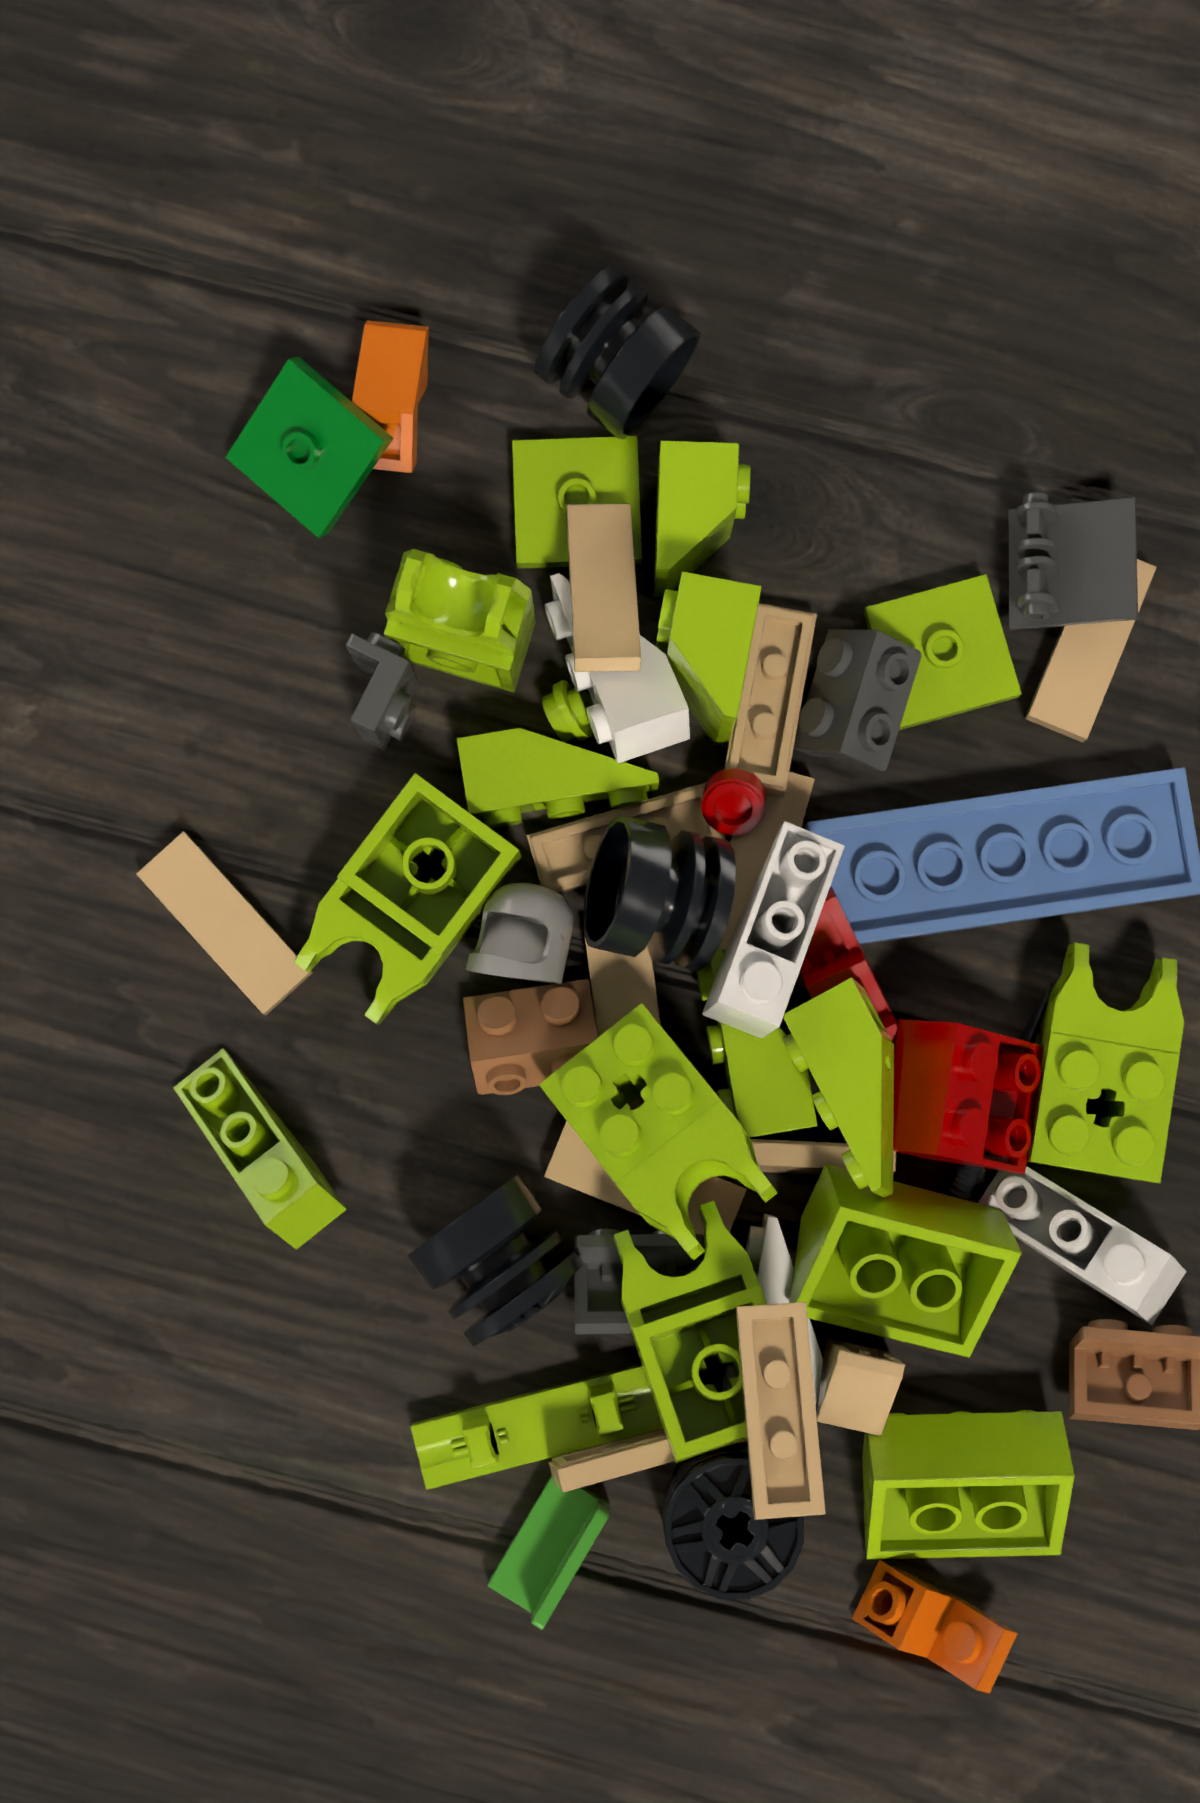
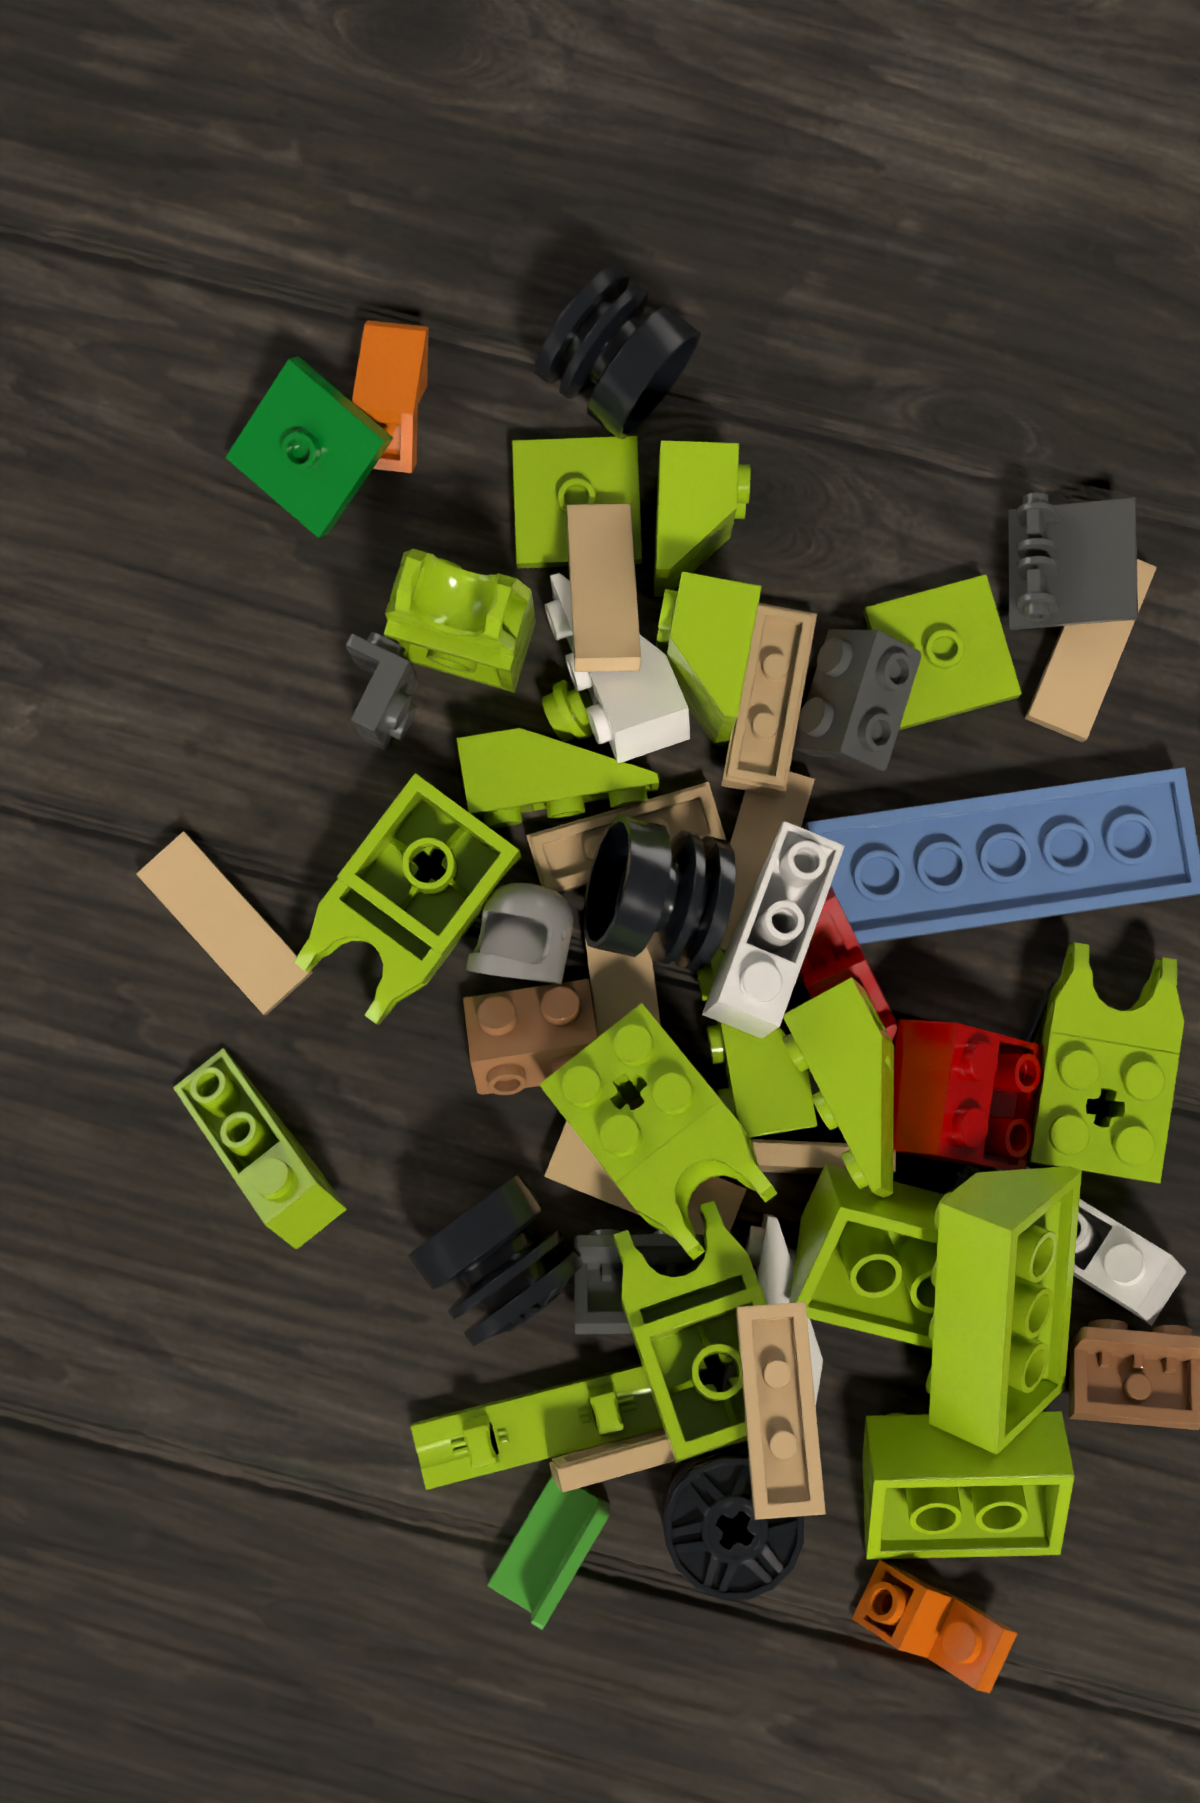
(734, 802): red tile -> none
(857, 1386): tan slope -> none
(1002, 1301): none -> lime slope

